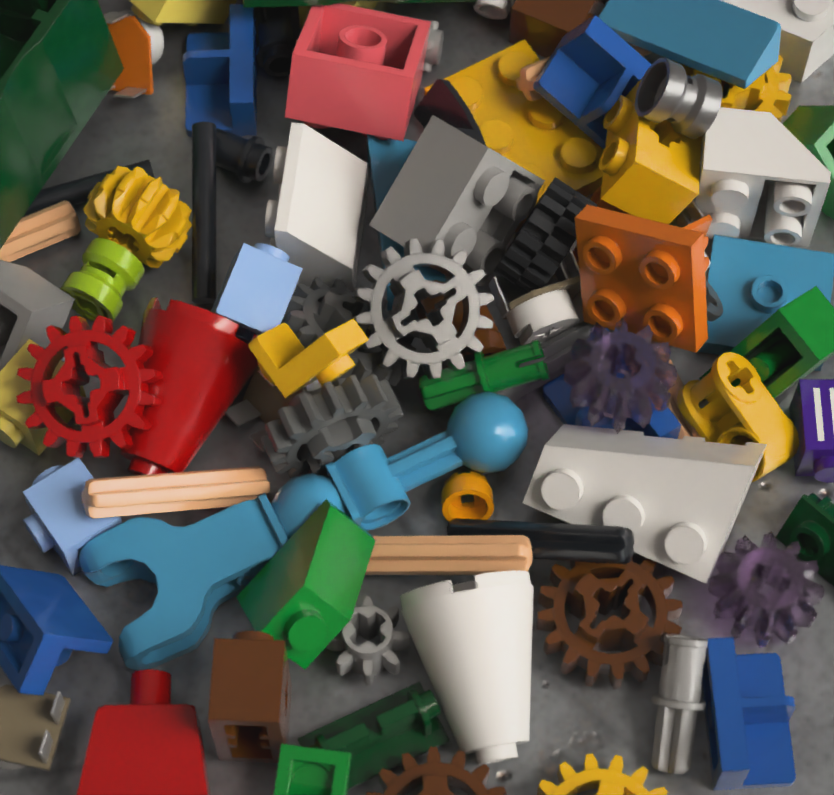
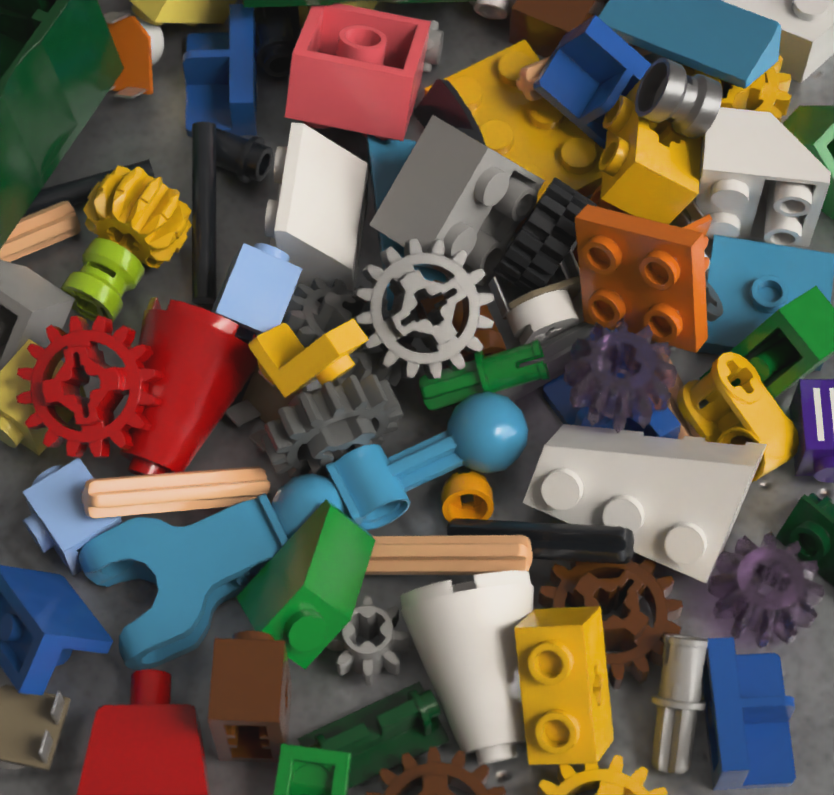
(564, 685): none -> yellow brick

